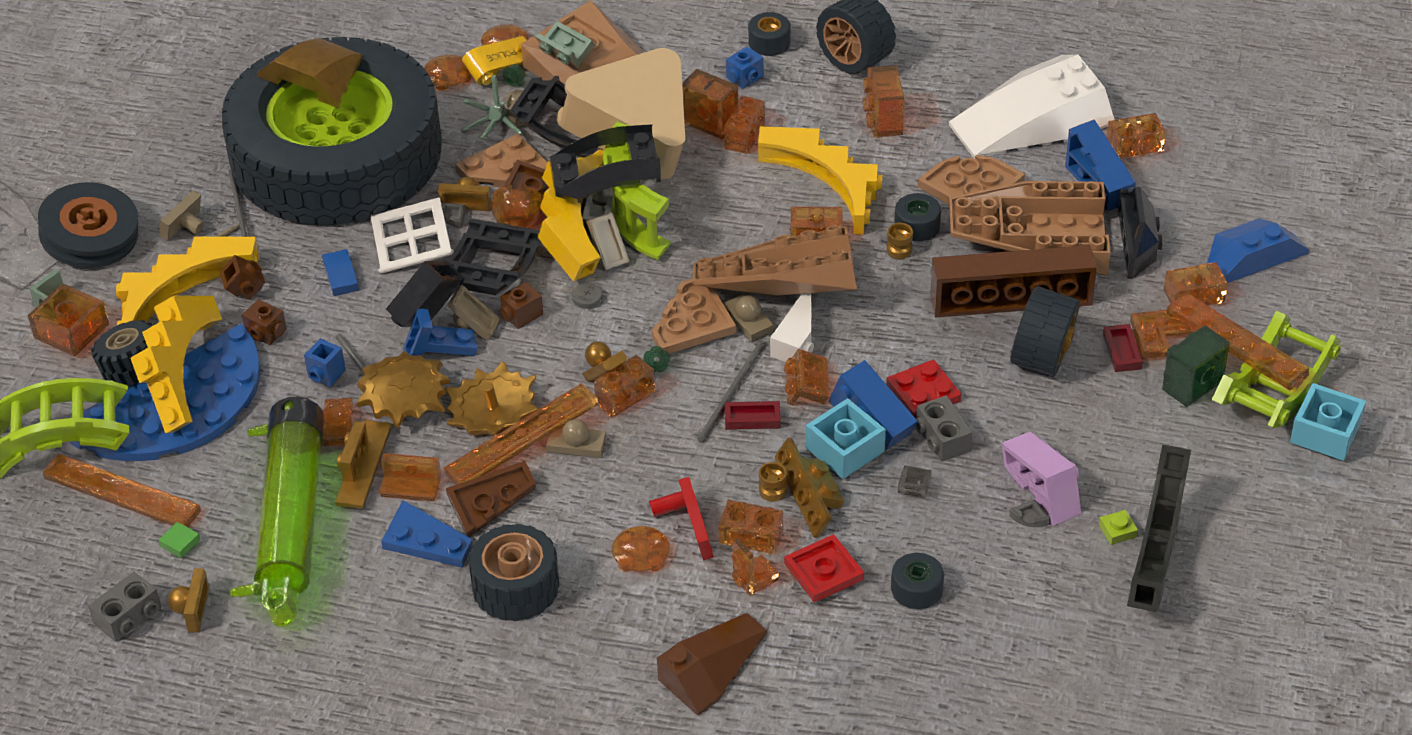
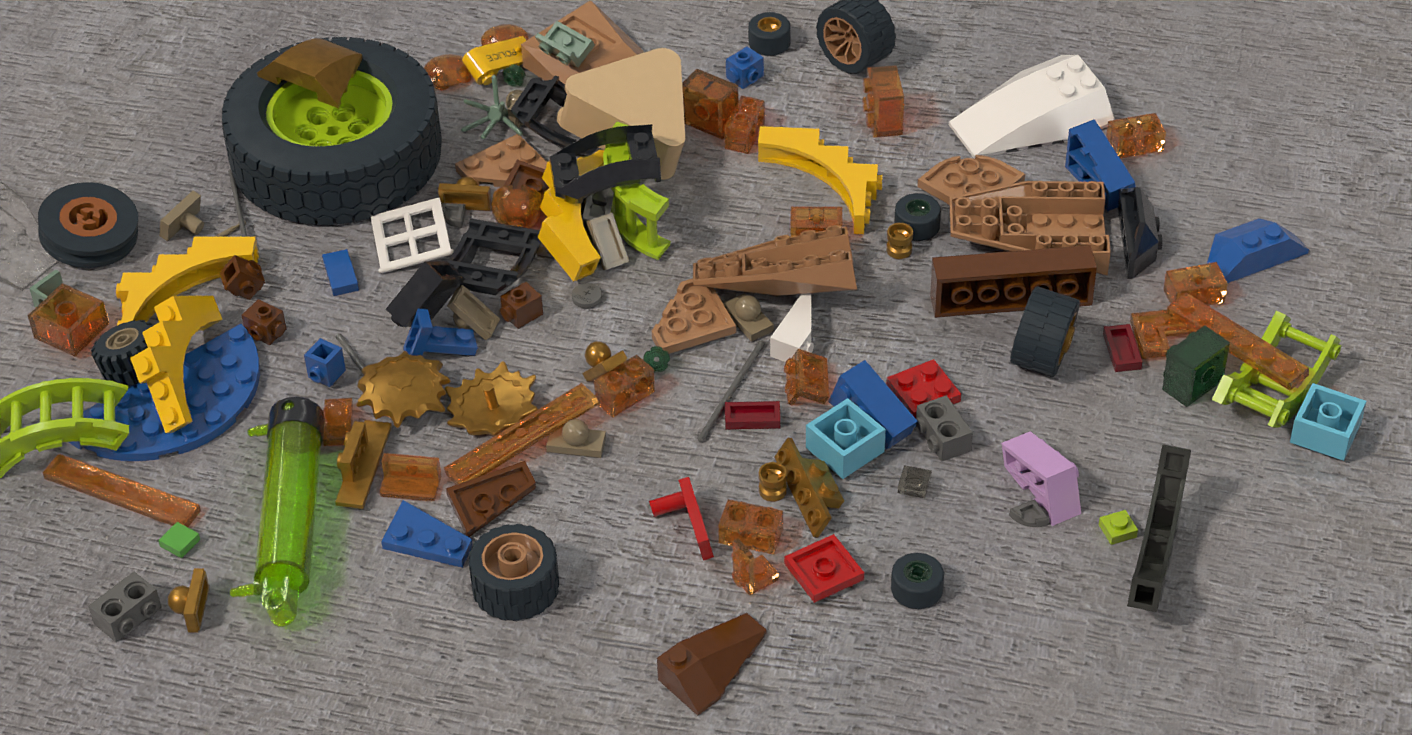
(640, 549): clear orange dish -> none

